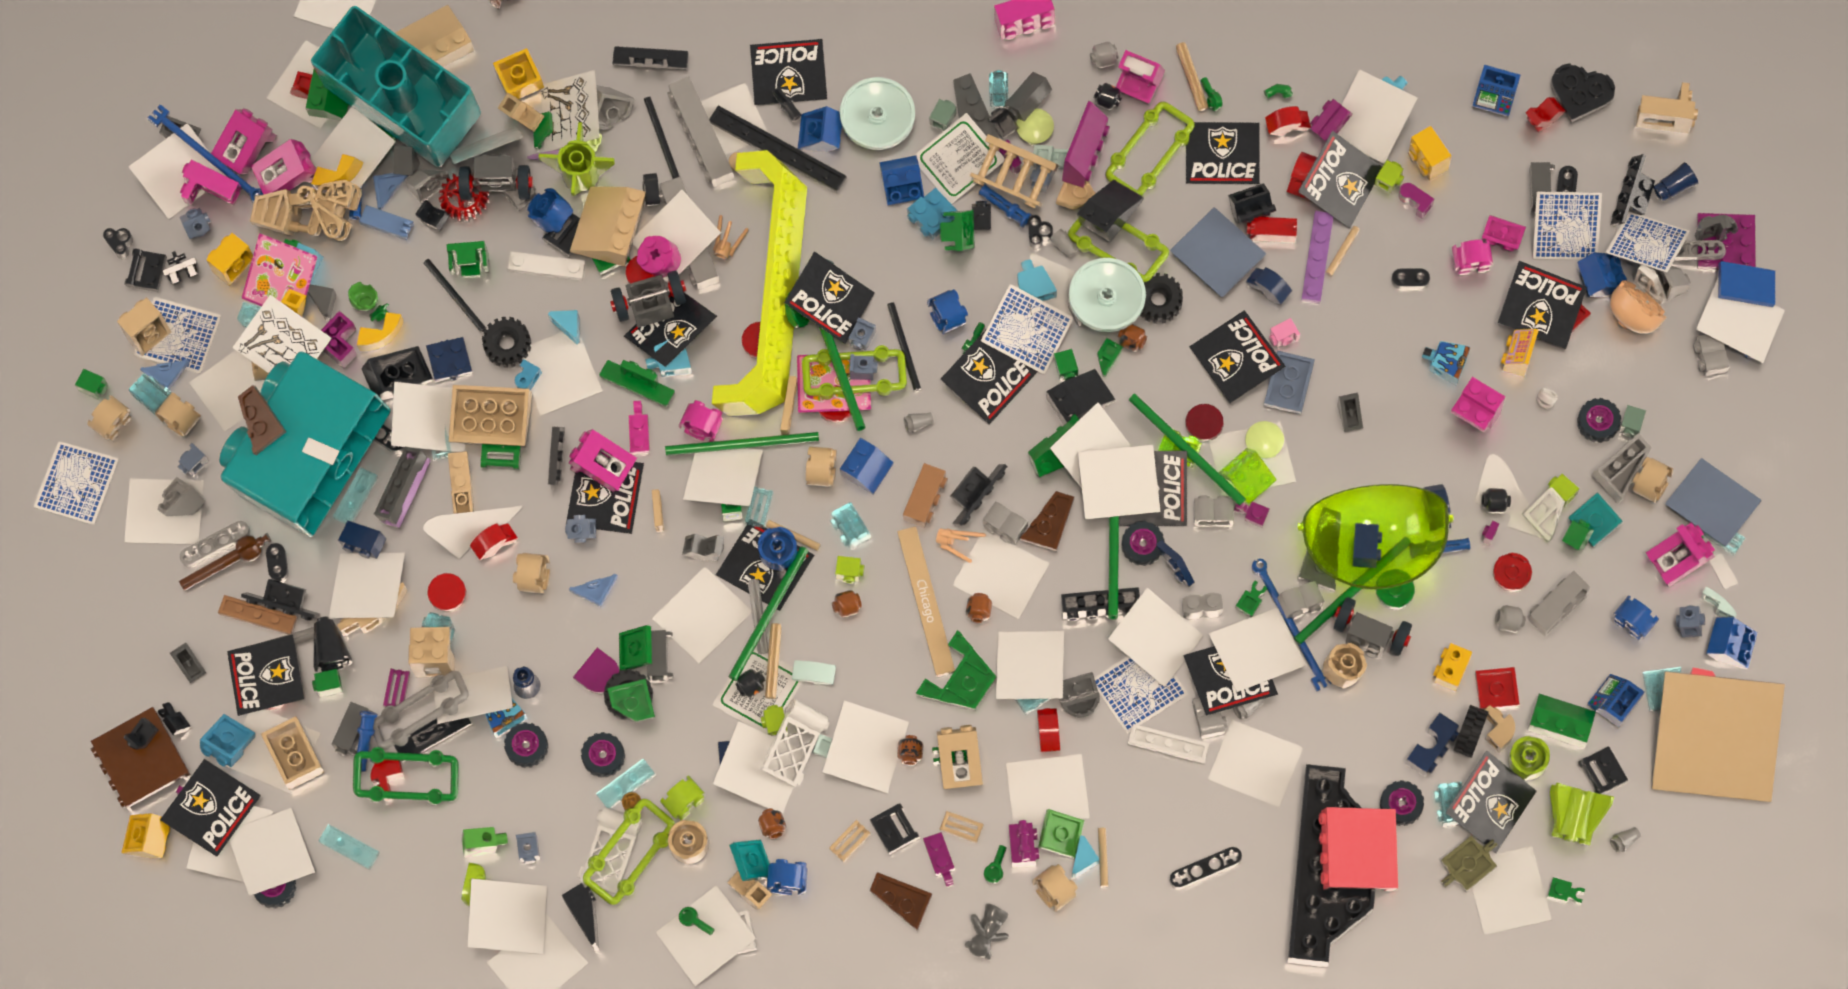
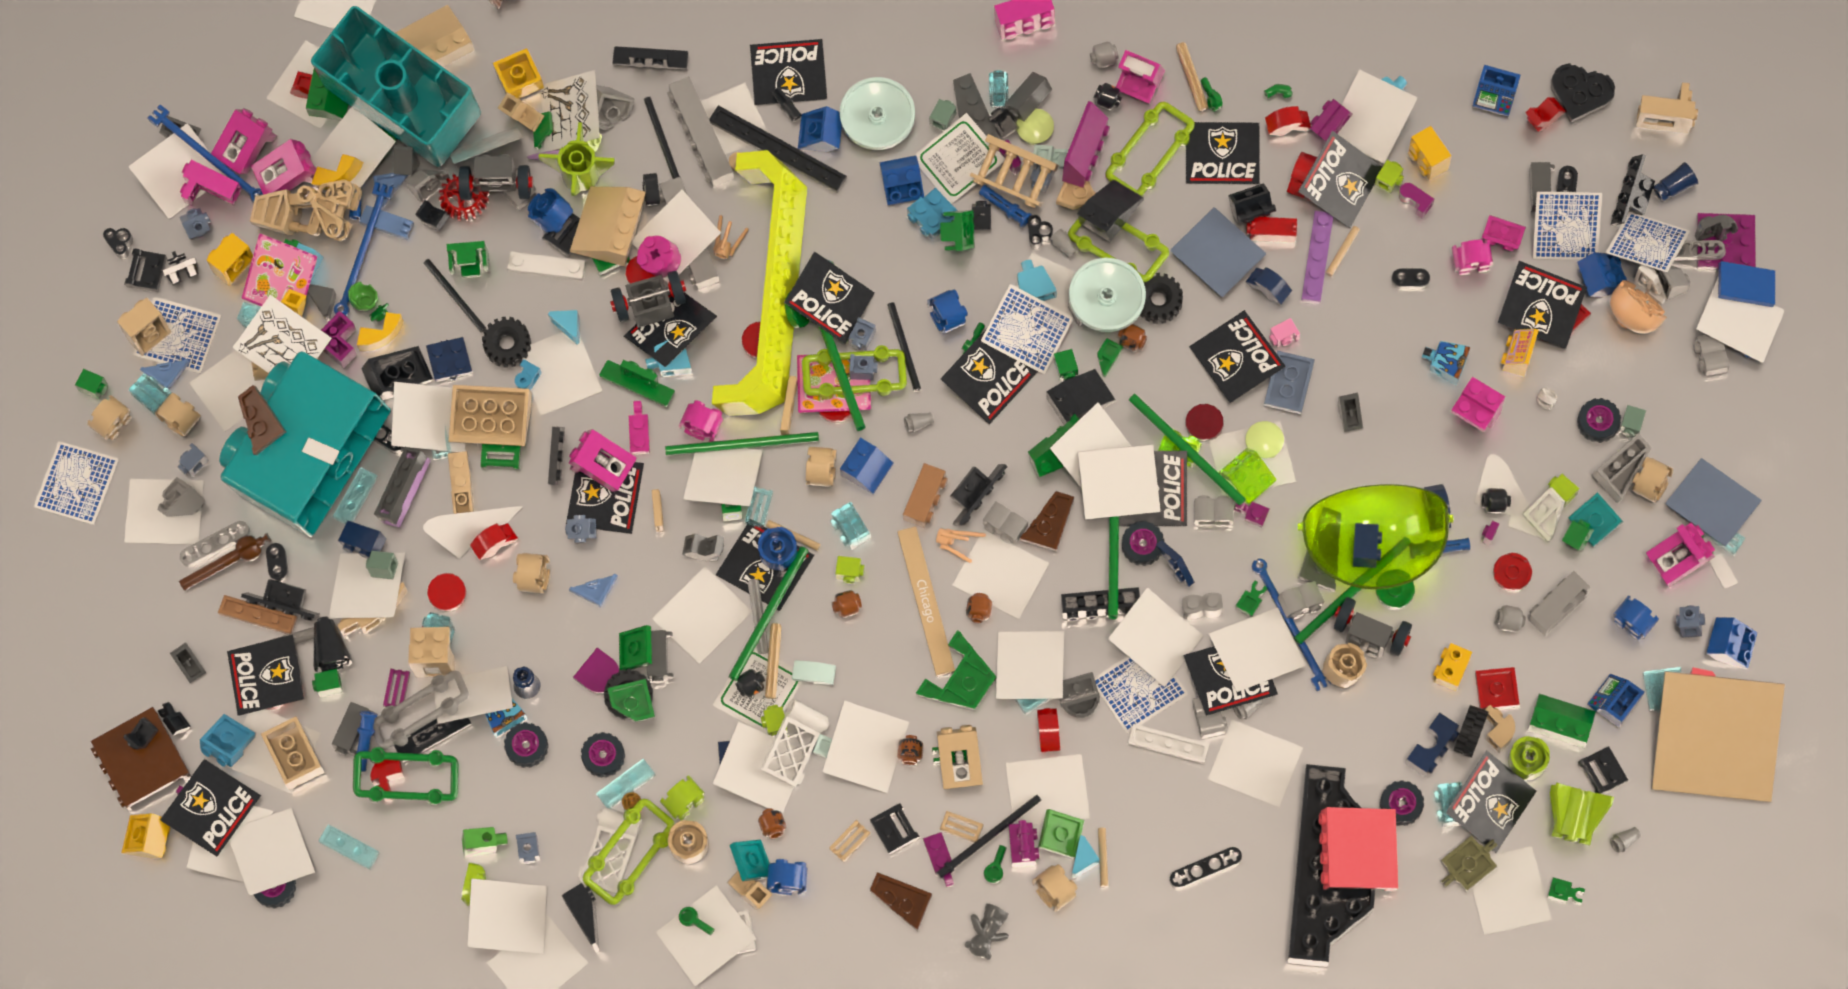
(381, 195): none -> blue hinge
(382, 565): none -> sand green brick
(949, 866): none -> black bar
(1724, 608): light aqua slope -> none

